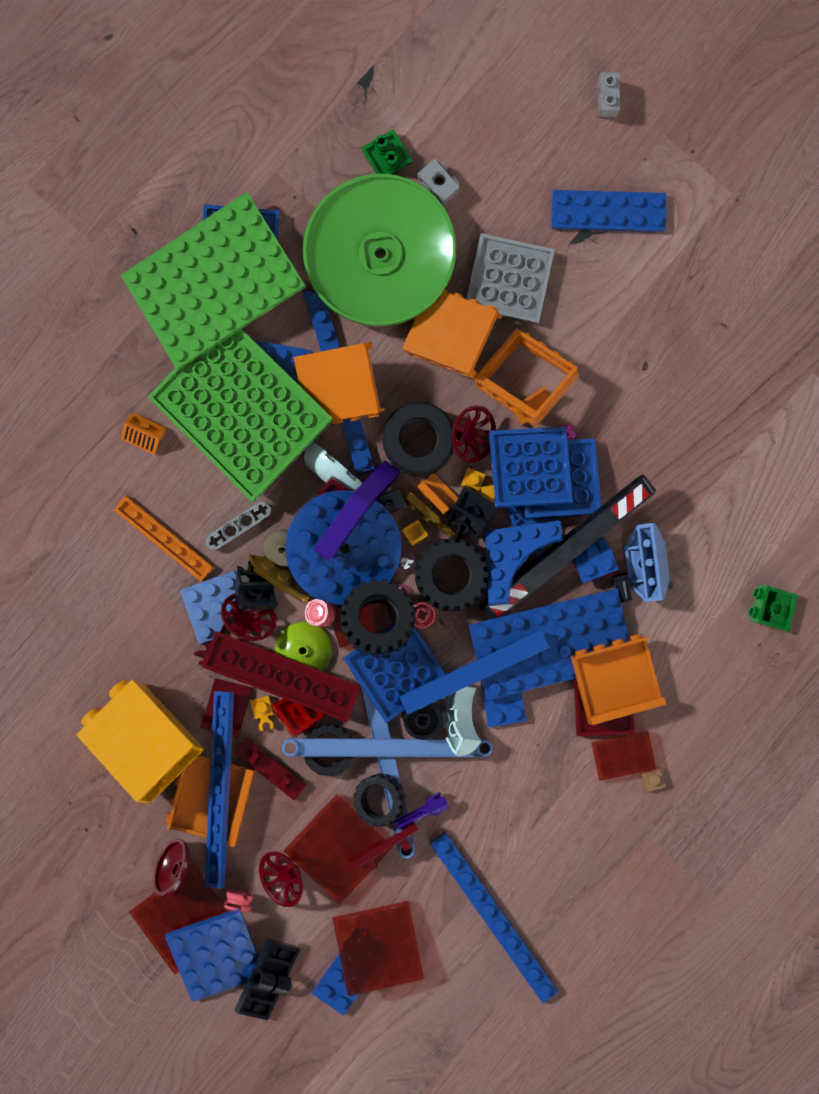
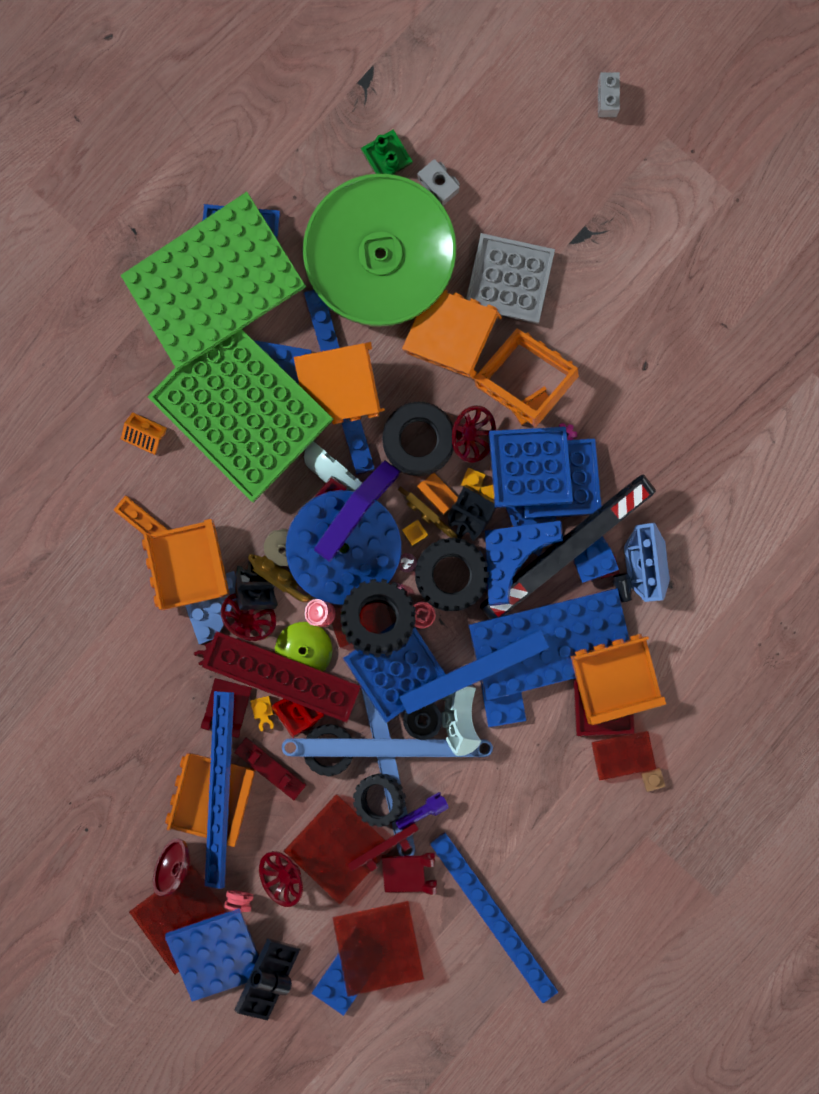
(138, 740): light orange brick -> none
(185, 565): none -> orange panel
(240, 528): light grey beam -> none
(396, 501): black hinge -> none
(408, 873): none -> dark red flag
(608, 210): blue plate -> none
(772, 607): green plate -> none

